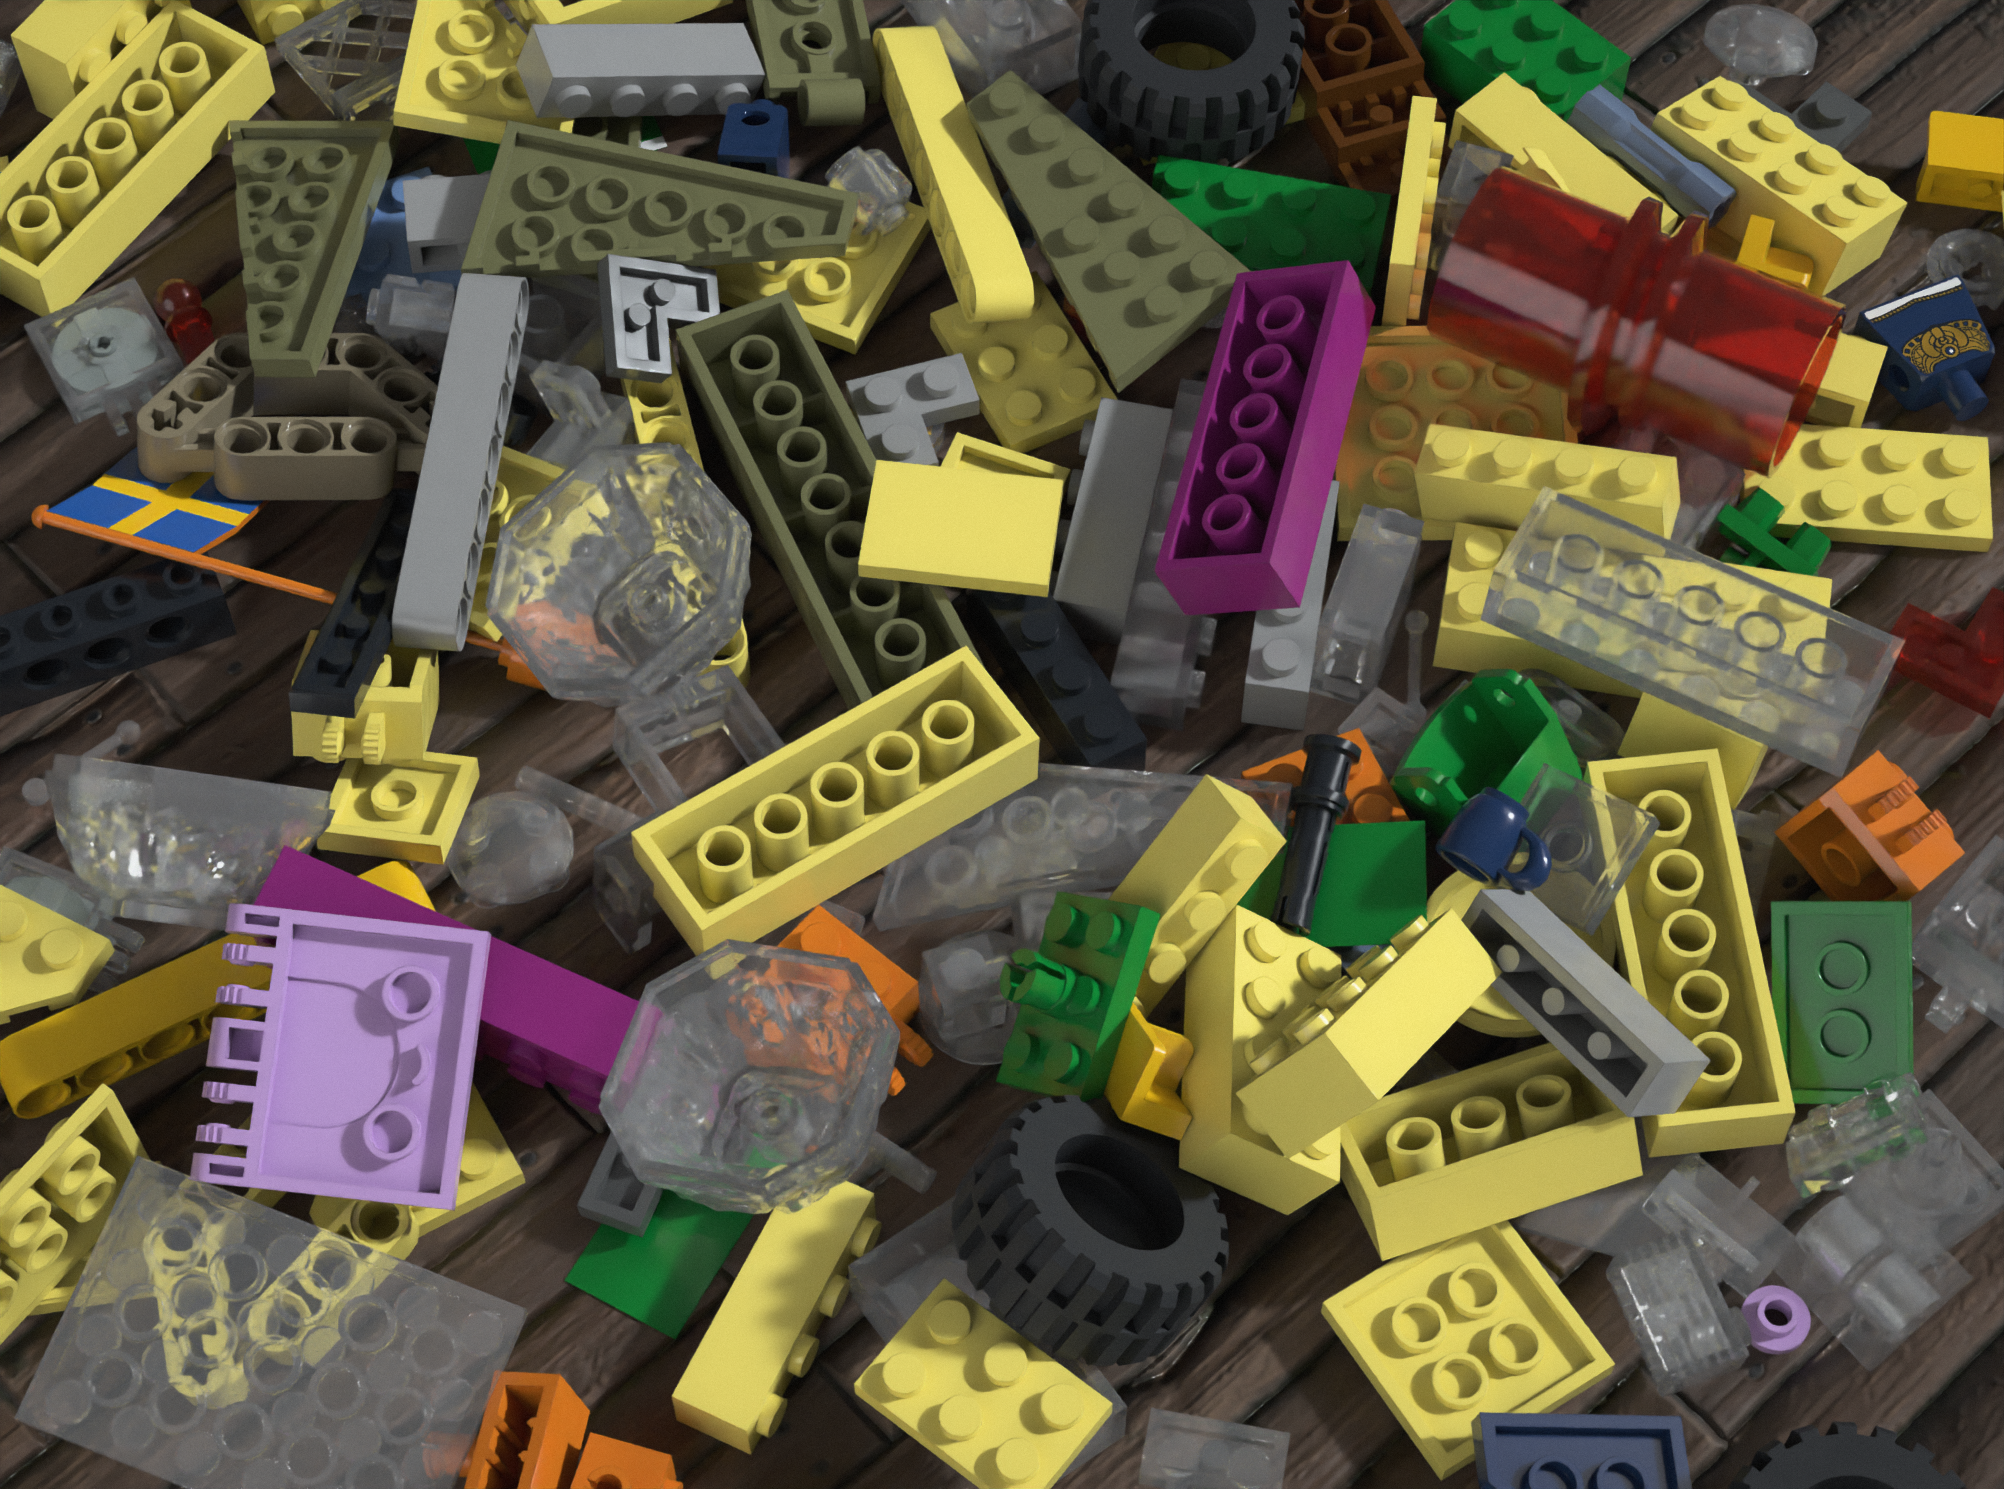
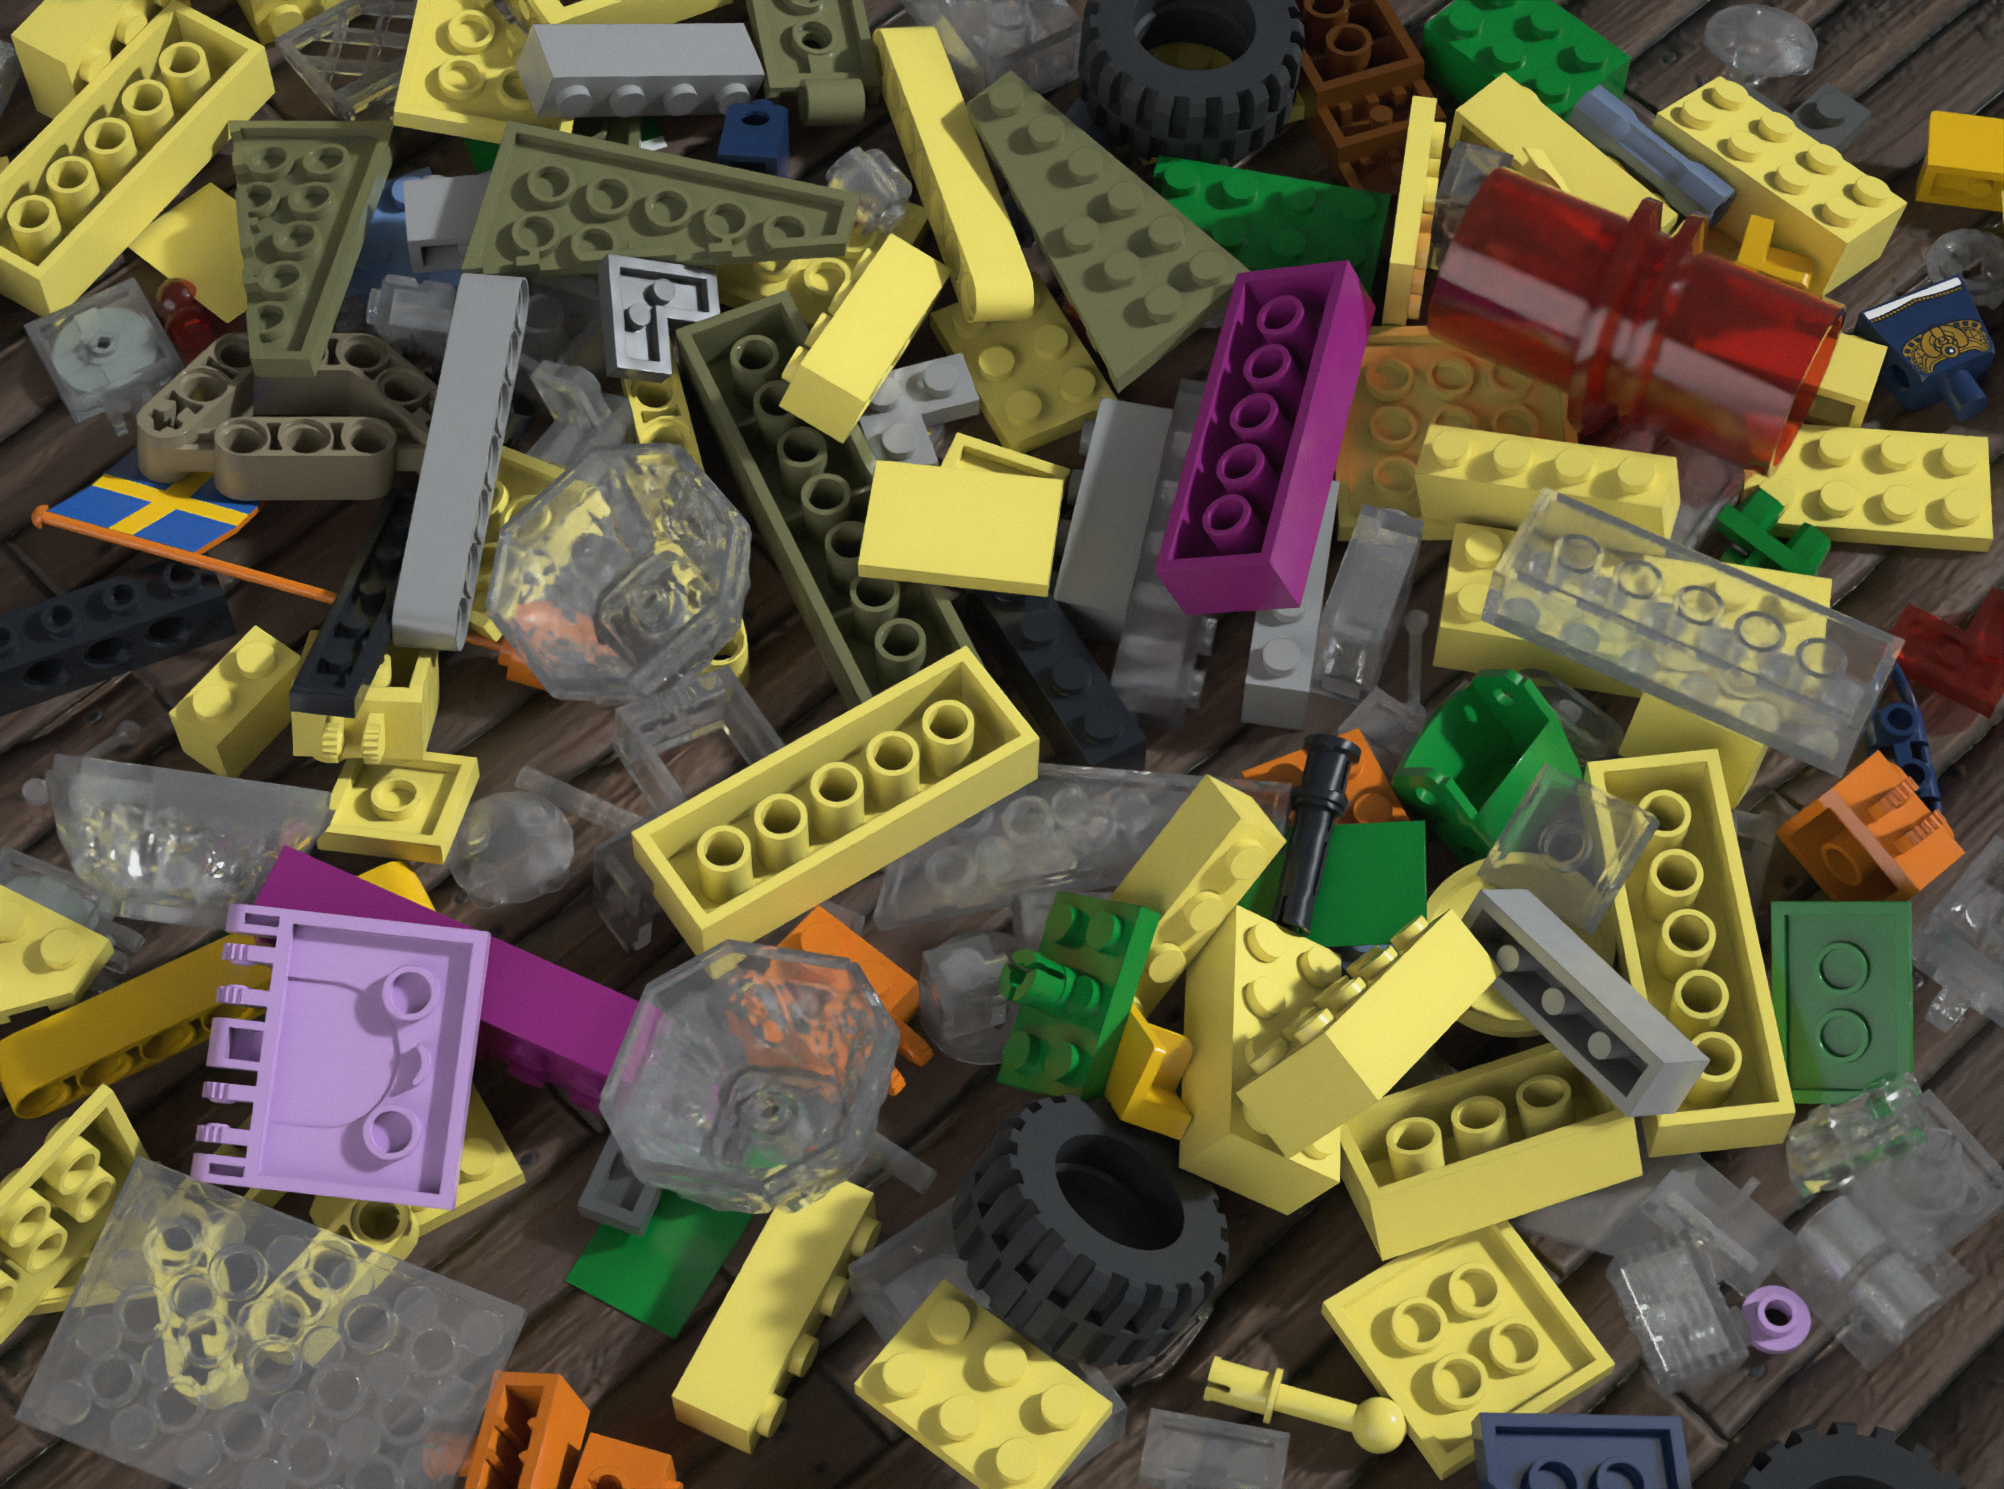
(201, 245): none -> light yellow sticker
(238, 705): none -> light yellow brick
(863, 338): none -> light yellow brick
(1374, 1423): none -> light yellow pin
(1487, 838): dark blue piece -> none
(1898, 728): none -> dark blue piece

